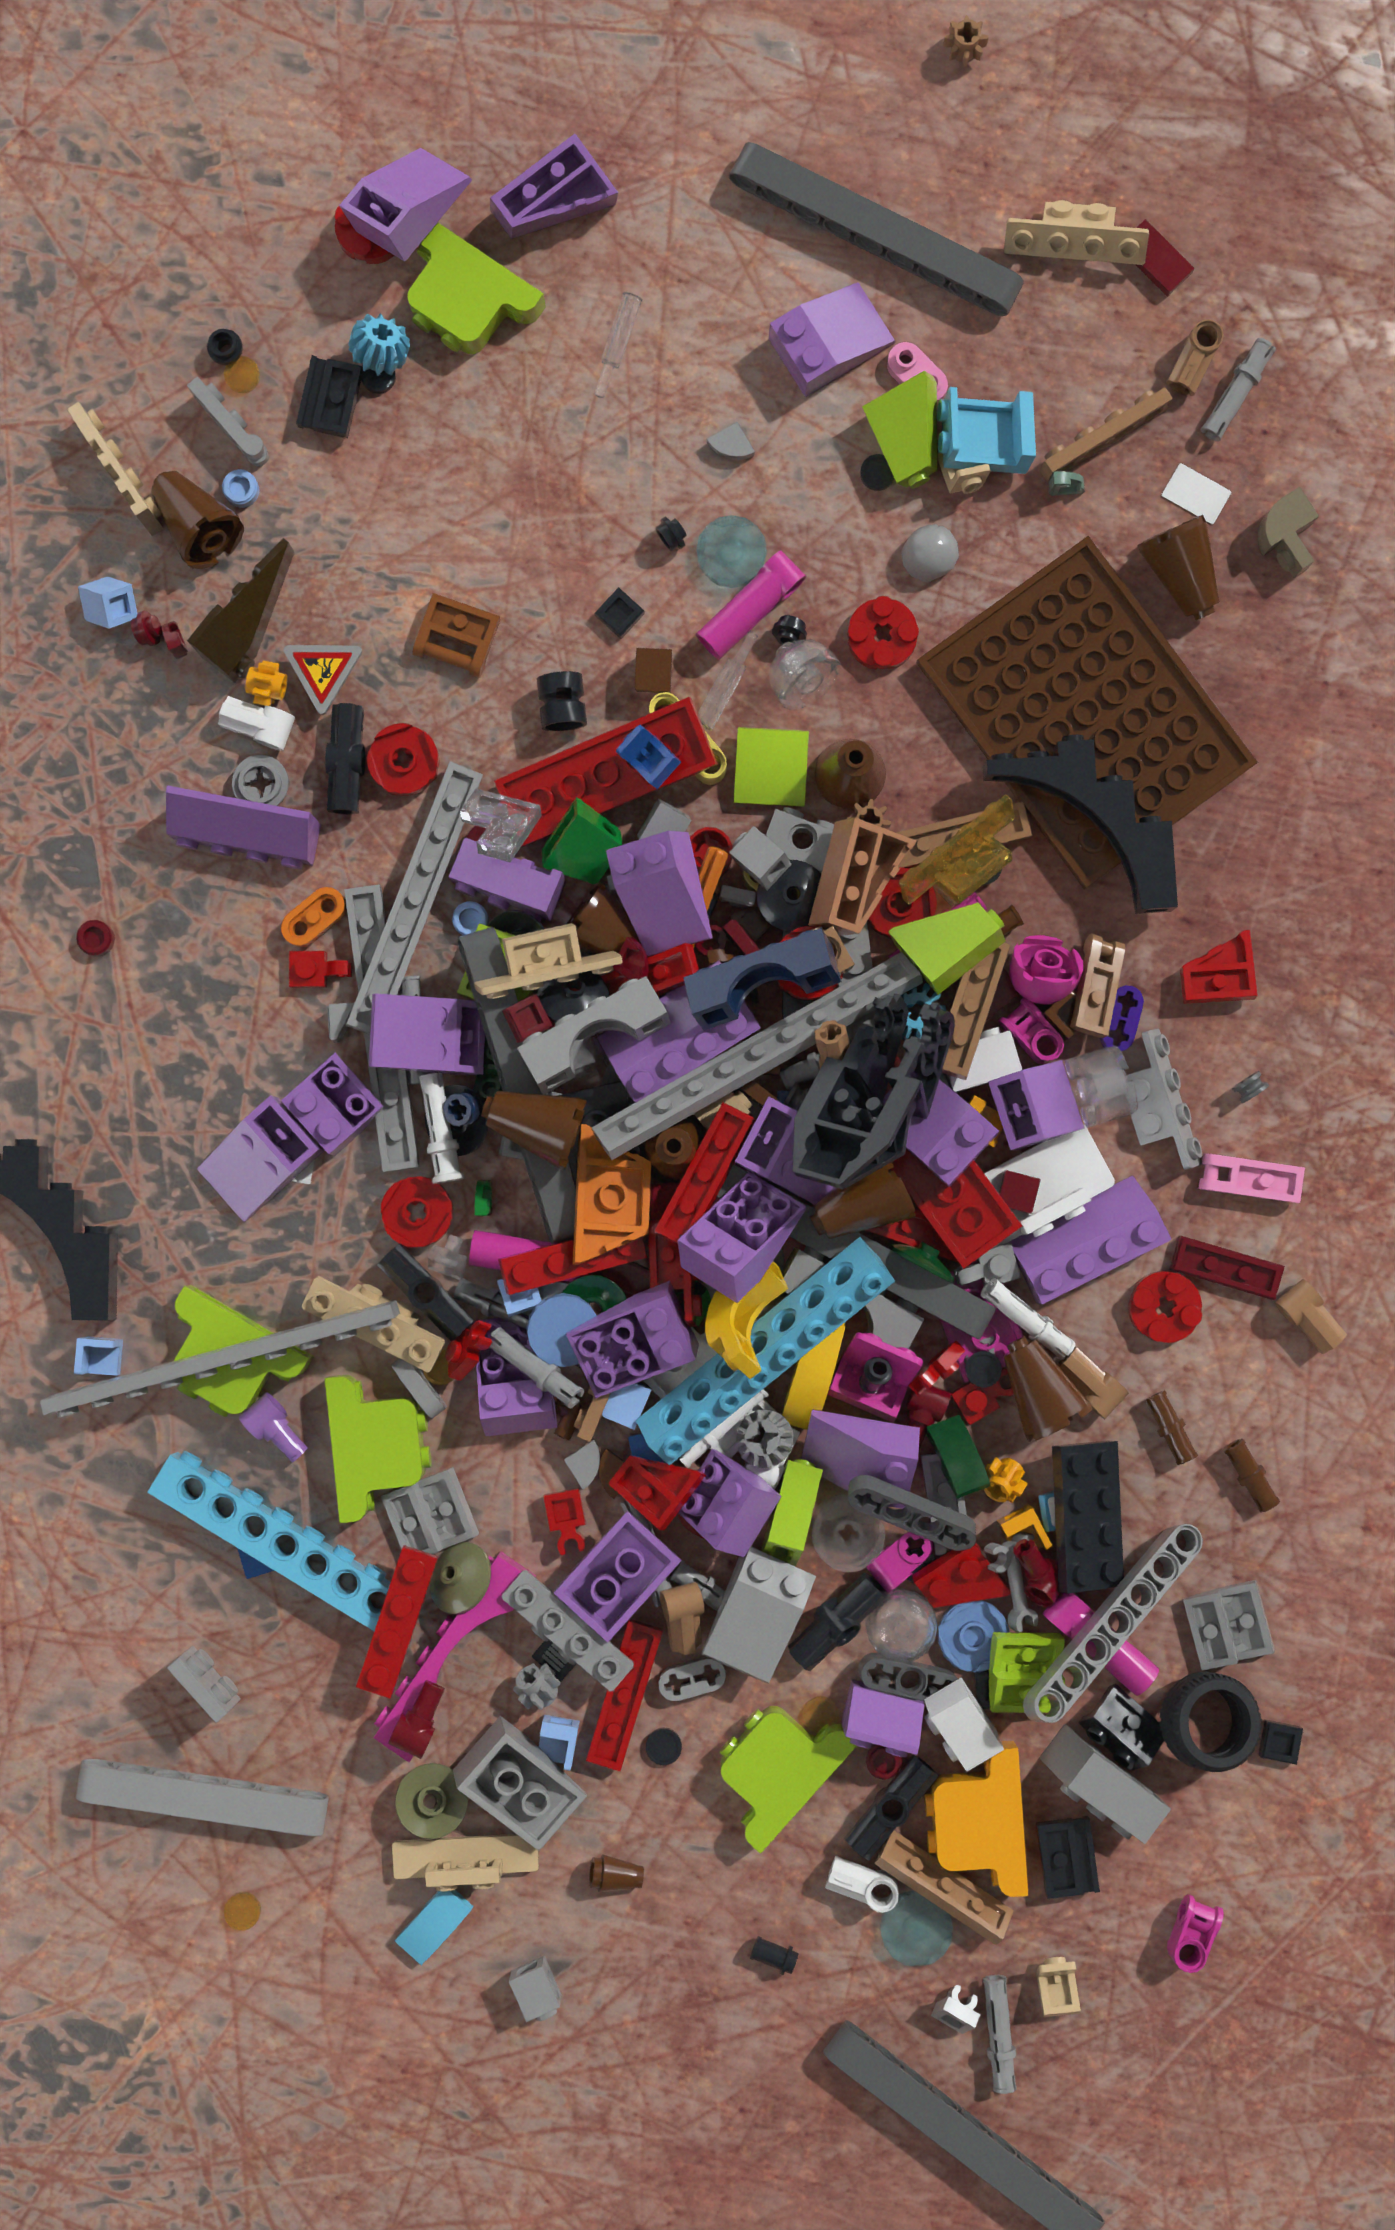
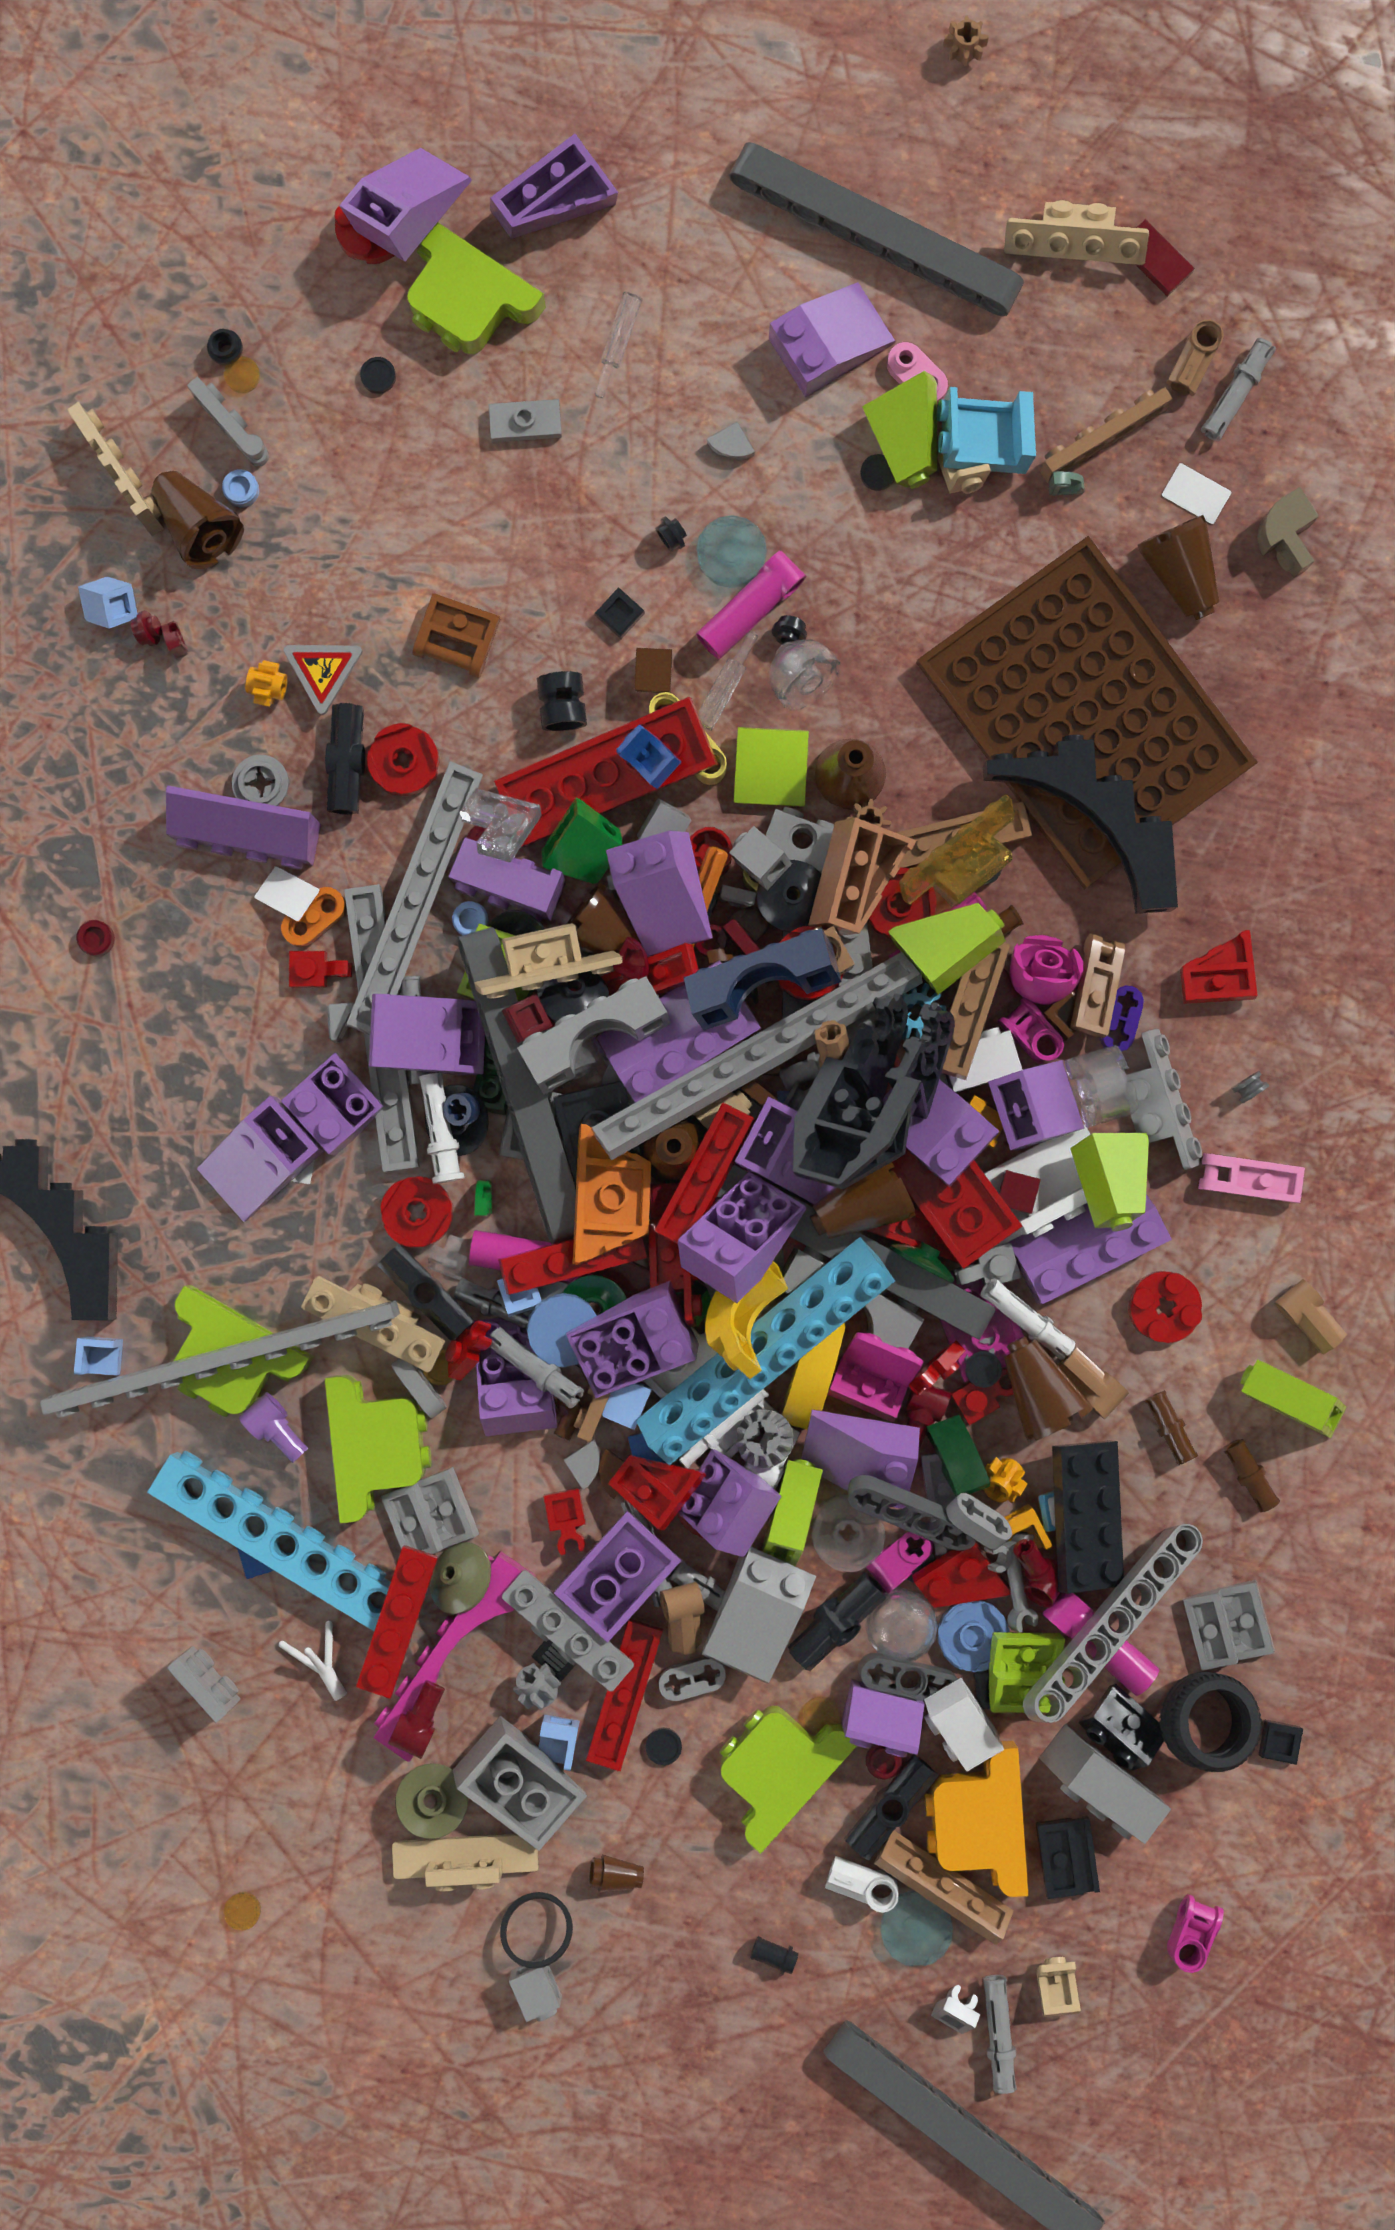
(202, 1797): light grey beam -> none
(233, 634): dark brown wedge -> none
(265, 725): white piece -> none
(286, 893): none -> white sticker
(323, 1669): none -> white plant
(329, 396): black plate -> none
(379, 344): medium azure gear -> none
(433, 1924): medium azure slope -> none
(503, 1929): none -> black piece
(525, 420): none -> light grey plate
(537, 1122): reddish brown cone -> none
(876, 1373): black pin -> none
(882, 654): red plate -> none
(930, 552): light grey hair -> none
(979, 1521): none -> light grey beam
(1113, 1177): none -> lime slope
(1227, 1267): dark red tile -> none
(1293, 1398): none -> lime slope

